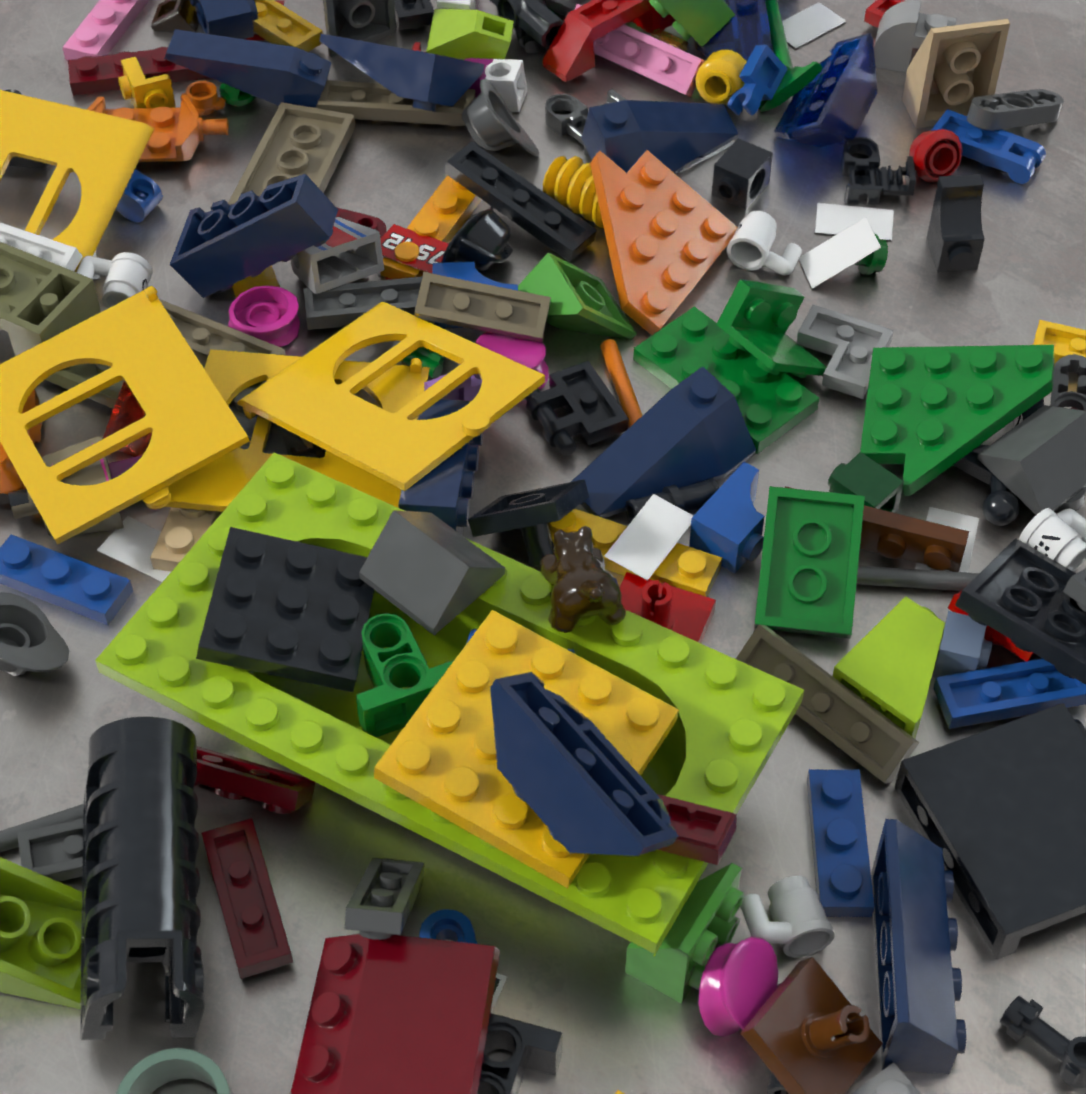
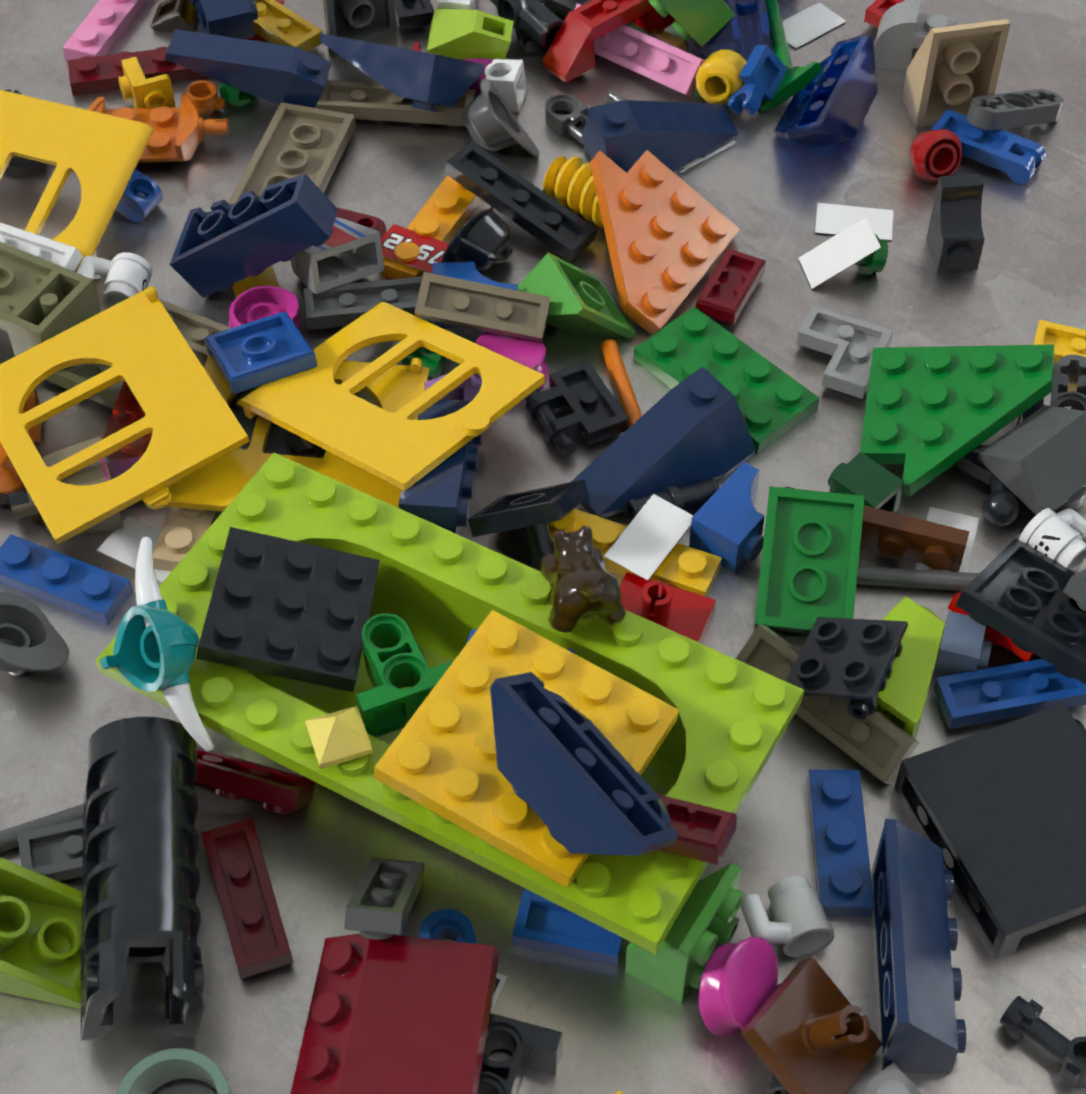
(158, 648): none -> teal helmet
(260, 352): none -> blue tile
(339, 737): none -> light yellow slope
(428, 568): dark grey slope -> none
(558, 931): none -> blue tile
(730, 286): none -> dark red plate
(741, 173): black brick -> none
(752, 245): white piece -> none
(758, 323): green bracket -> none
(849, 660): none -> black hinge
(869, 180): black piece -> none

